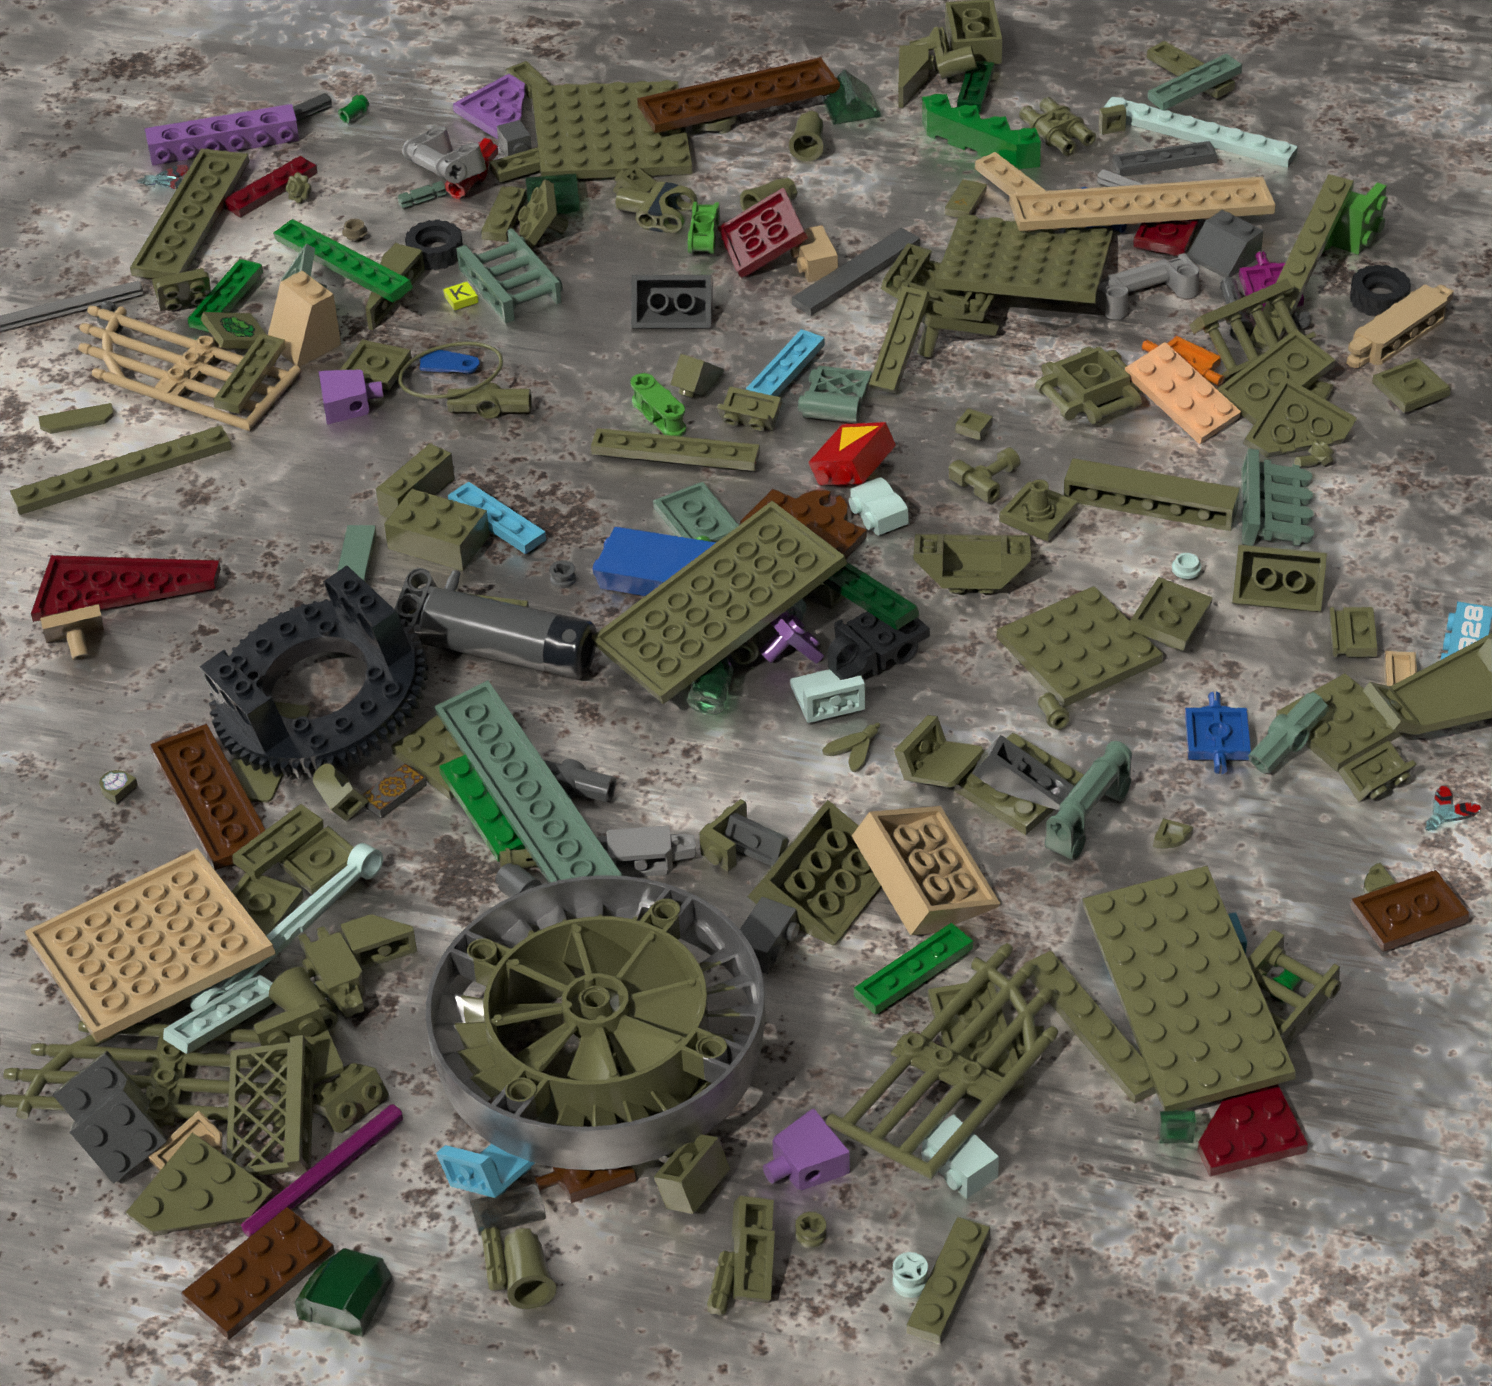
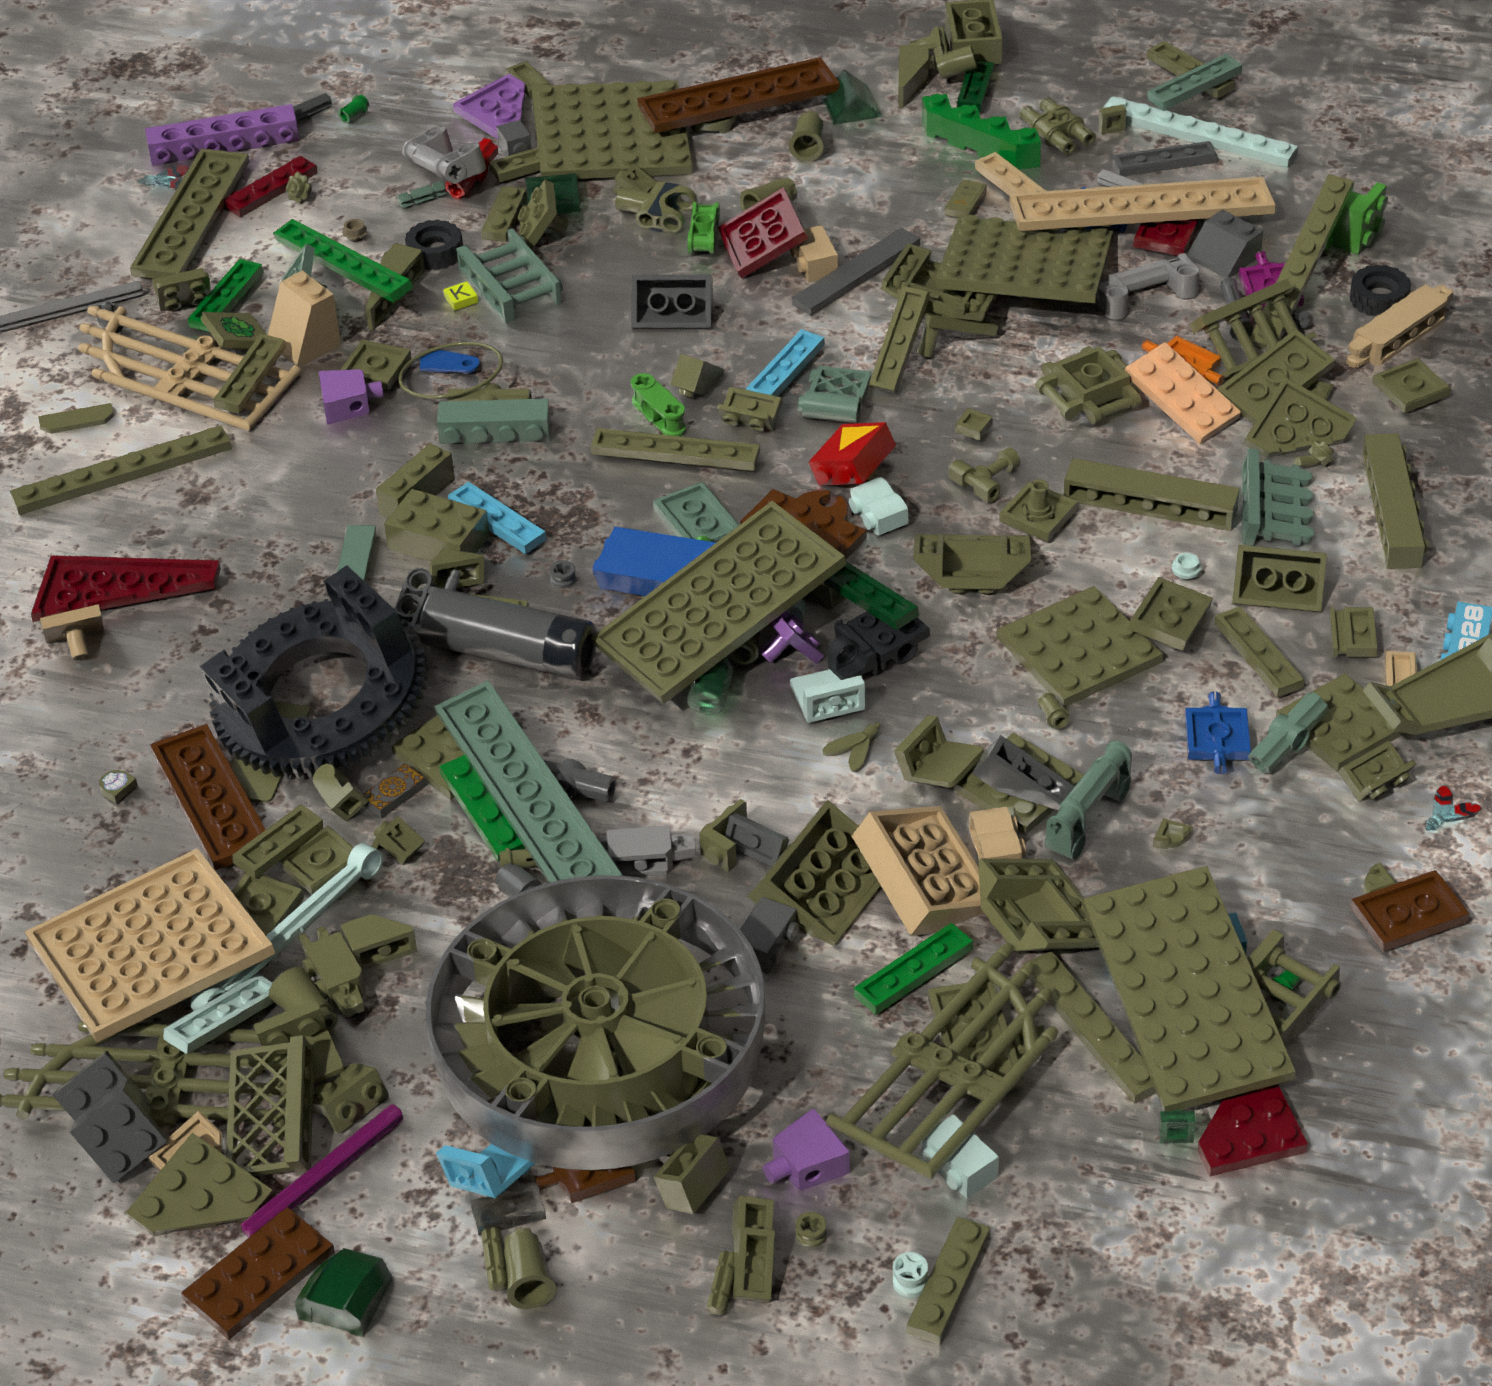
(398, 839): none -> olive bracket
(468, 564): none -> olive slope
(493, 421): none -> sand green brick
(996, 834): none -> tan brick
(1034, 905): none -> olive slope
(1259, 651): none -> olive plate
(1394, 501): none -> olive brick

